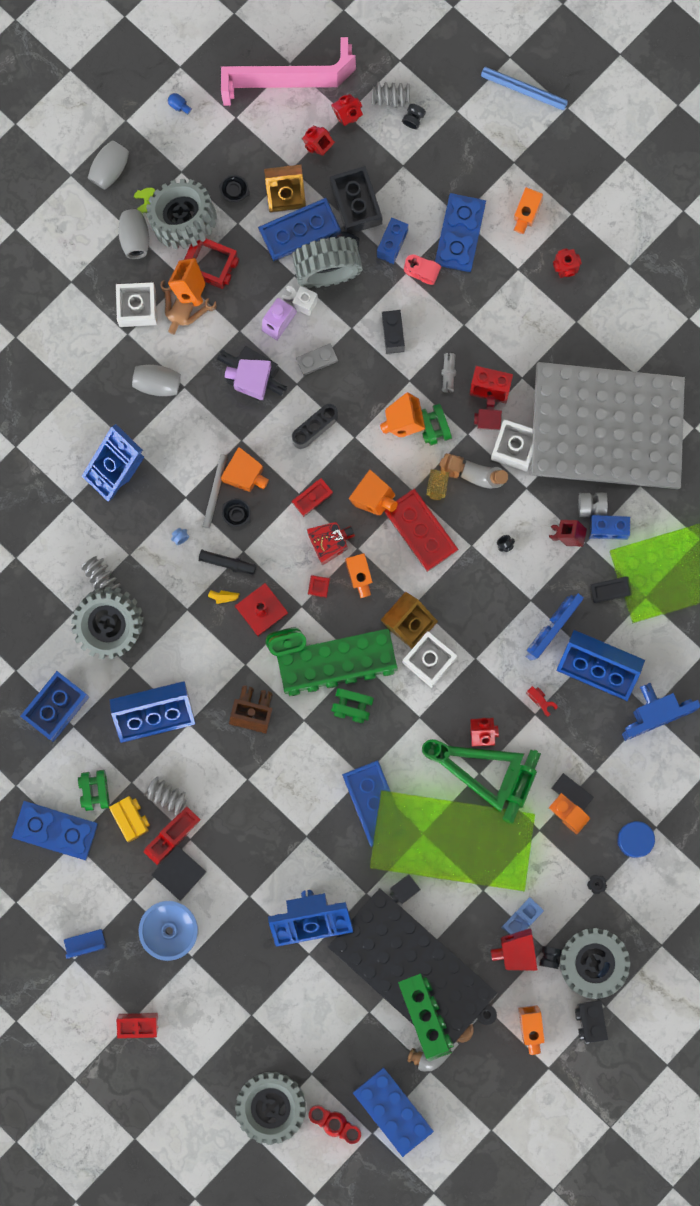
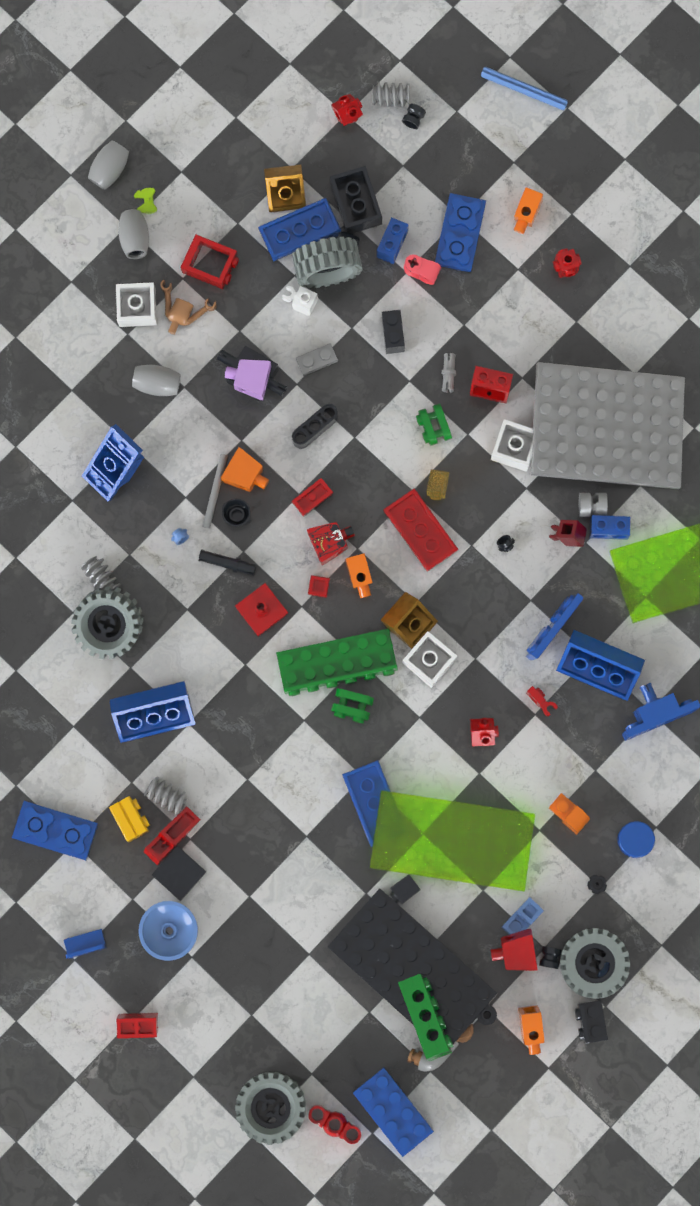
(55, 706): blue brick -> none
(88, 800): green brick -> none
(177, 202): light grey wheel -> none
(178, 103): blue cylinder -> none
(187, 282): orange torso -> none
(223, 596): yellow bar -> none
(234, 188): black hat -> none
(249, 714): reddish brown brick -> none
(278, 317): lavender torso -> none
(285, 641): green brick -> none
(287, 76): bright pink panel -> none
(309, 920): blue brick -> none
(317, 140): red brick -> none
(373, 495): orange torso -> none
(404, 416): orange torso -> none
(477, 474): piece -> none
(488, 418): dark red brick -> none
(514, 785): green piece -> none
(572, 791): black tile -> none
(611, 589): black tile -> none

